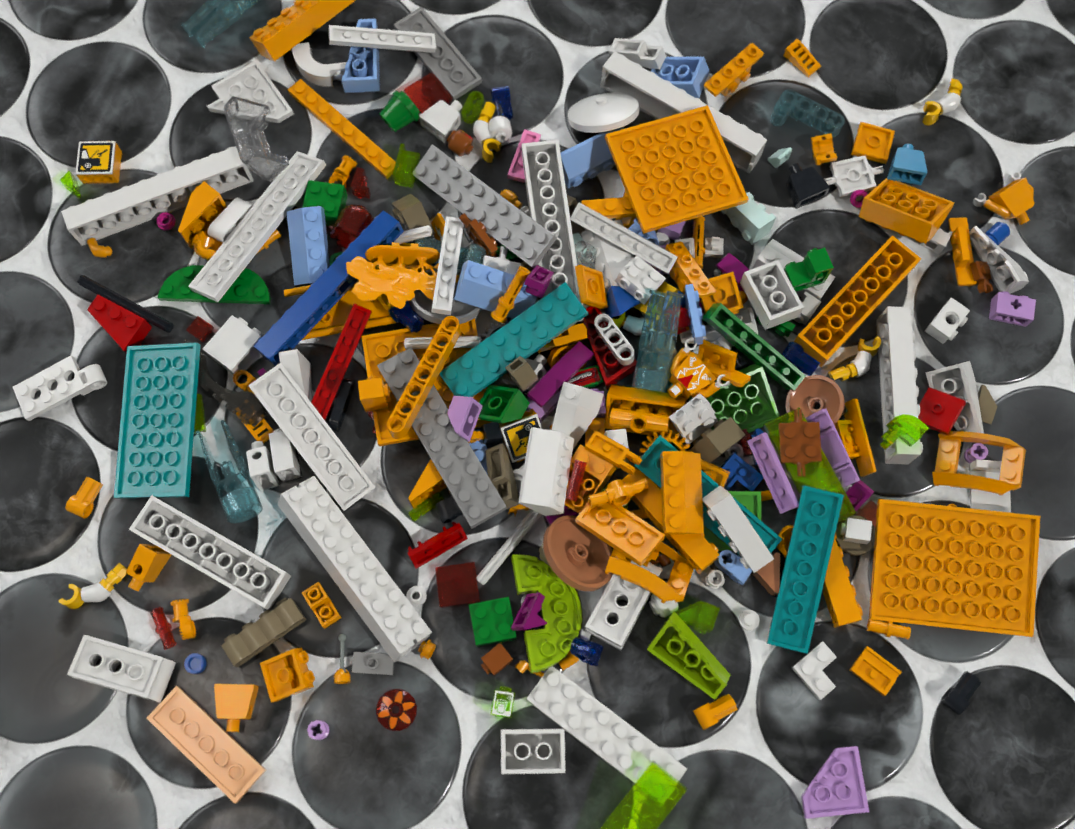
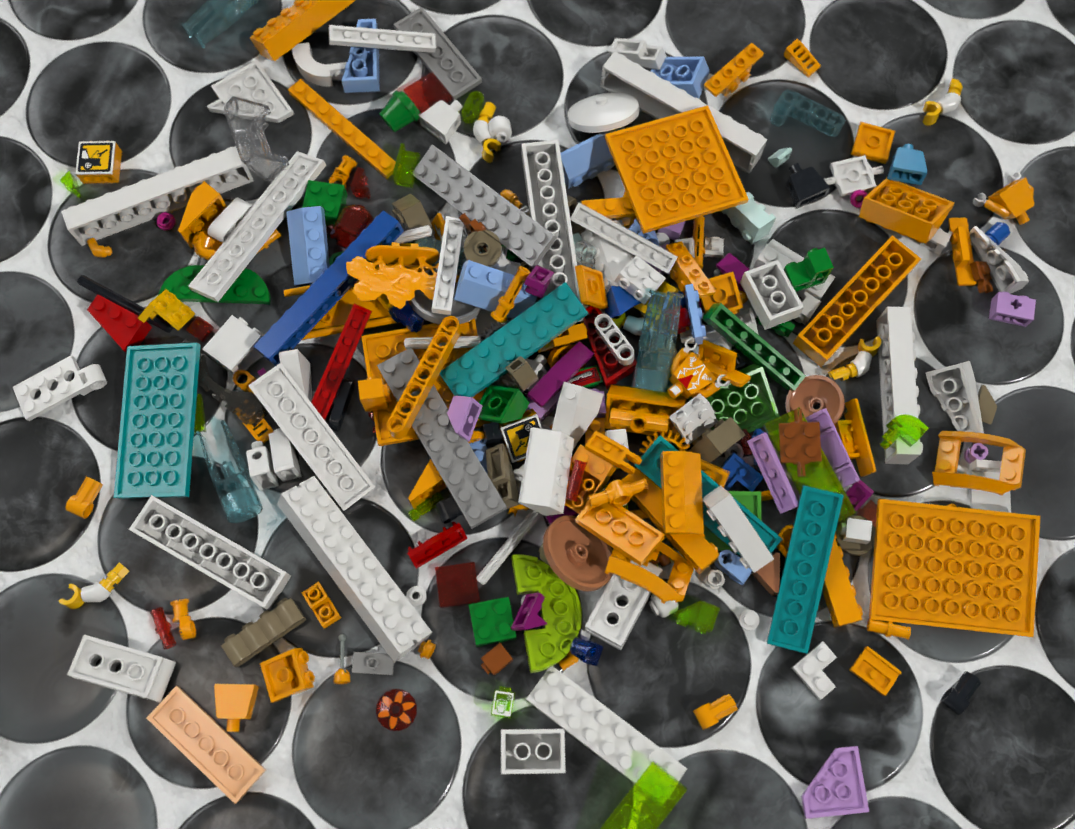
(146, 565): light orange torso -> none
(169, 309): none -> yellow bracket
(195, 663): blue tile -> none
(312, 733): lavender bush -> none
(460, 143): dark orange head -> none
(483, 238): none -> dark tan plate
(501, 98): clear blue piece -> none
(516, 169): bright pink plate -> none
(523, 665): light orange hand -> none
(688, 656): lime wedge -> none
(801, 360): clear blue piece -> none
(823, 149): light orange piece -> none
(940, 410): red plate -> none
(953, 312): white brick -> none

